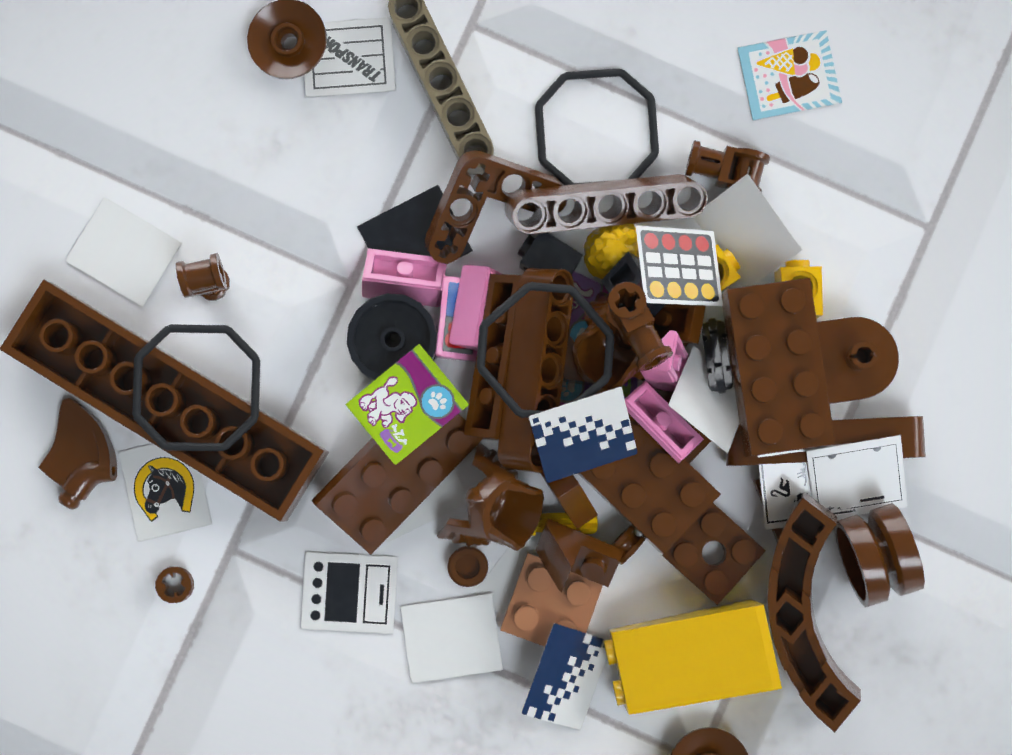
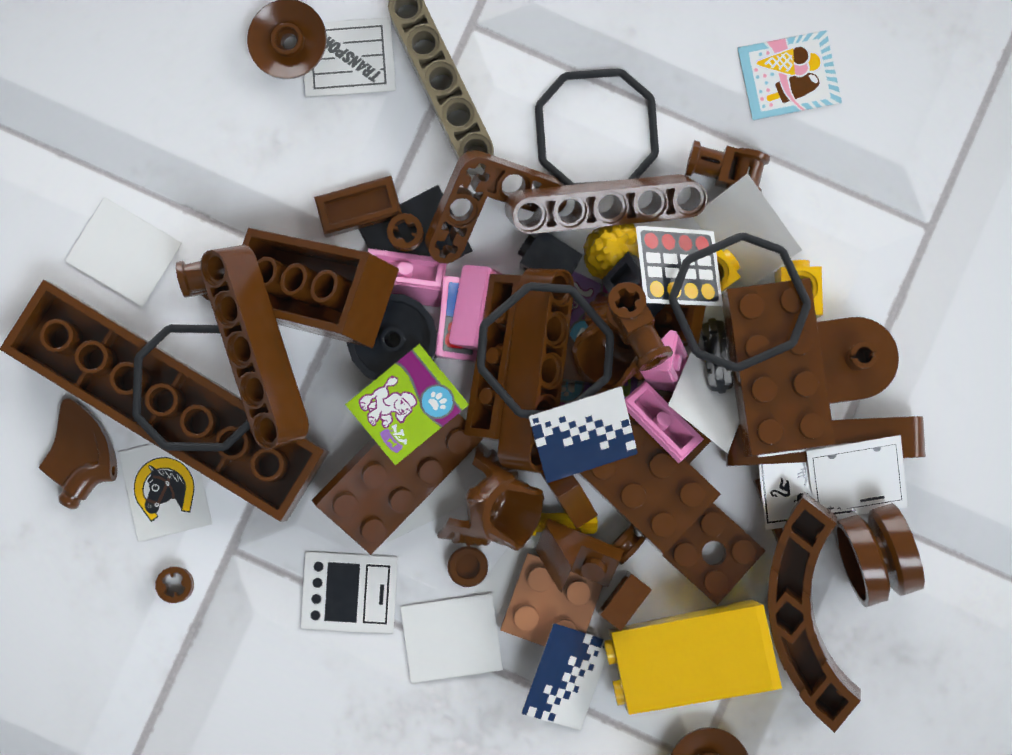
(254, 346): none -> reddish brown beam
(323, 286): none -> reddish brown brick
(358, 206): none -> reddish brown tile
(410, 221): none -> reddish brown bush
(624, 601): none -> reddish brown piece
(766, 354): none -> black piece

